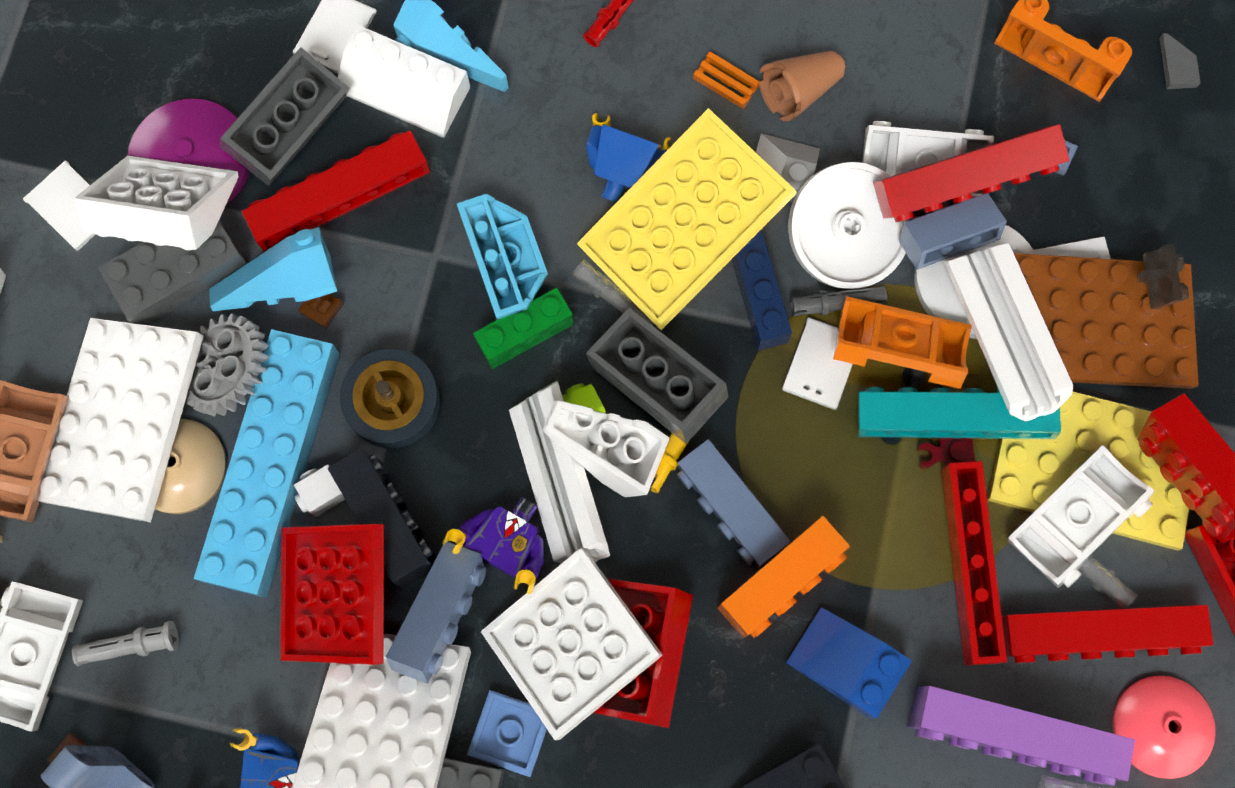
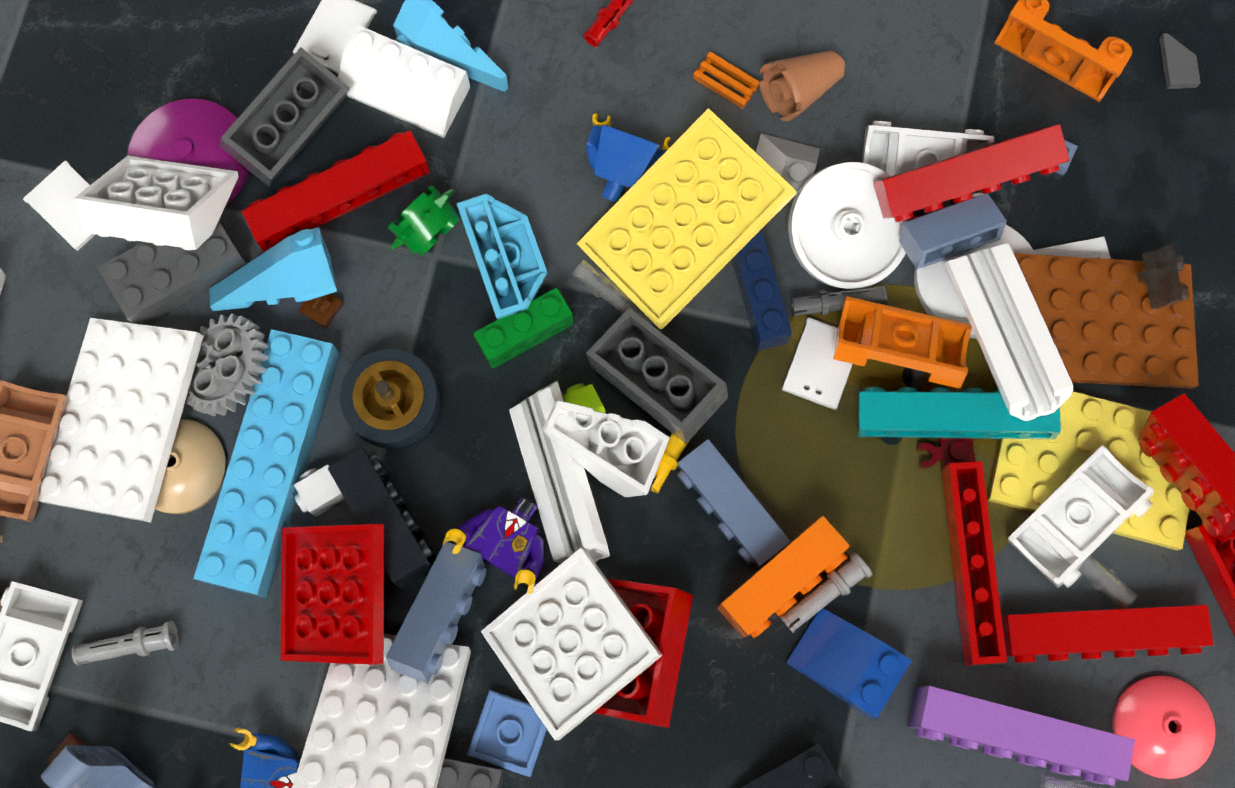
(423, 220): none -> green brick
(838, 583): none -> light grey pin

